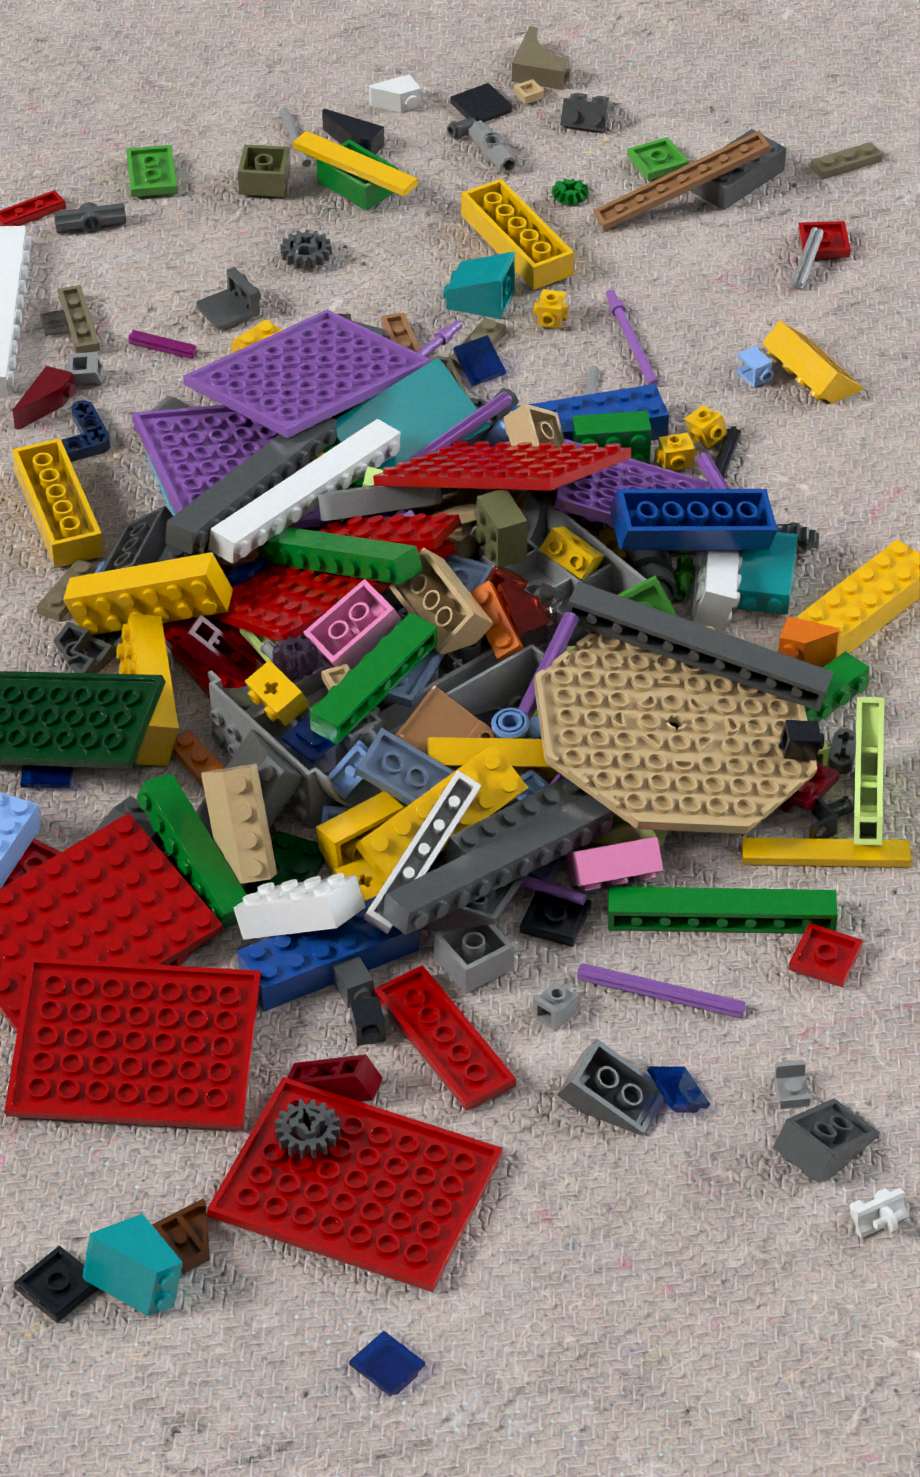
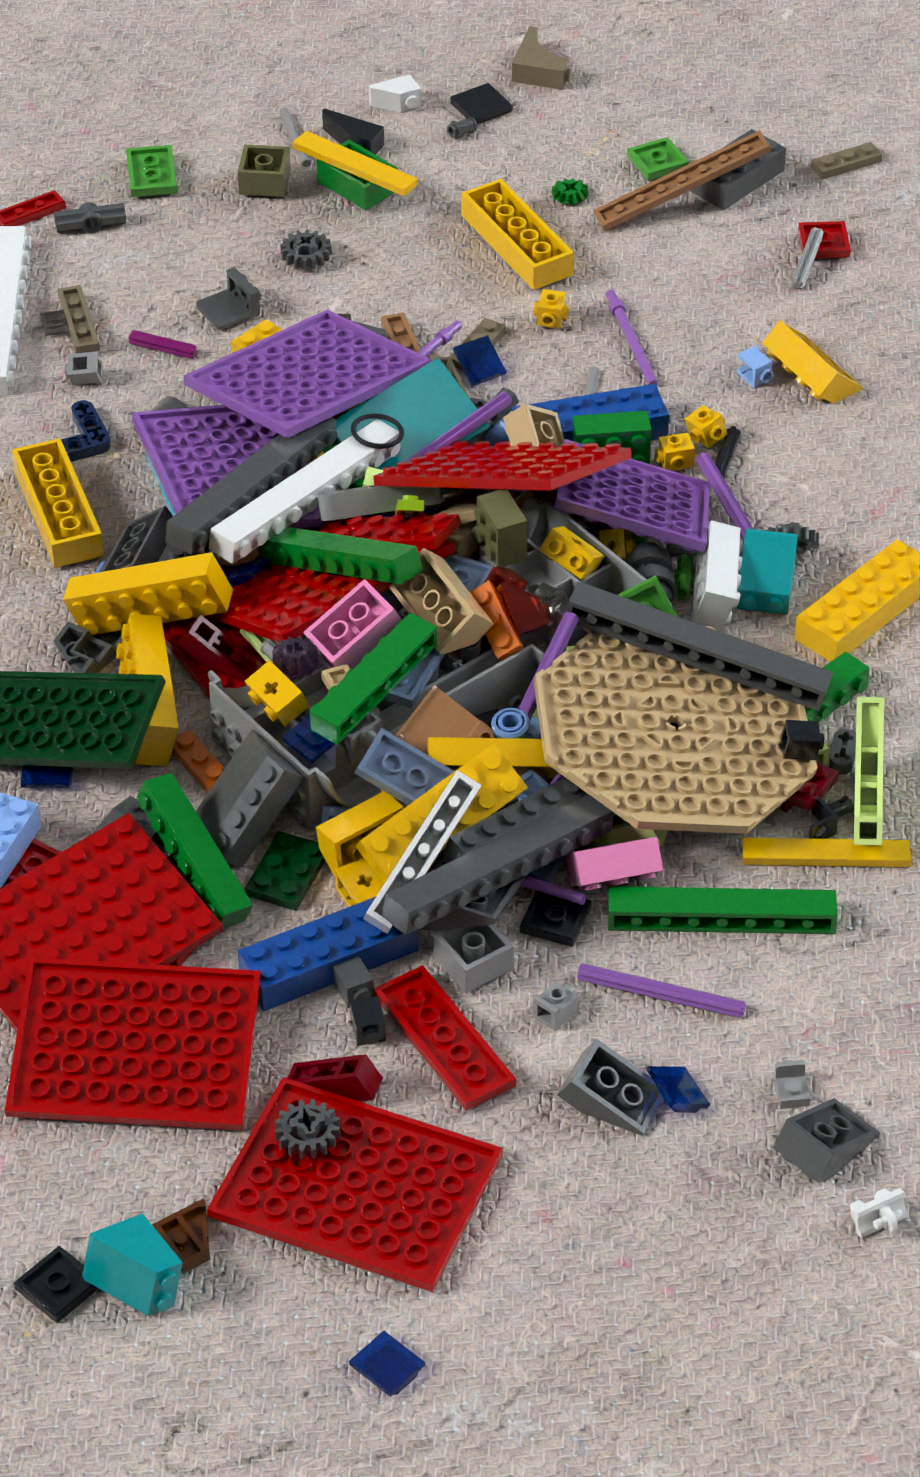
(44, 396): dark red slope -> none
(53, 604): dark tan plate -> none
(240, 821): tan slope -> none
(299, 906): white brick -> none
(343, 775): light blue plate -> none
(377, 445): none -> black tyre
(409, 506): none -> lime plate
(482, 285): teal slope -> none
(492, 146): light grey piece -> none
(528, 91): tan plate -> none
(584, 112): dark grey bracket -> none
(693, 519): blue brick -> none
(809, 641): orange slope -> none
(825, 954): red plate -> none

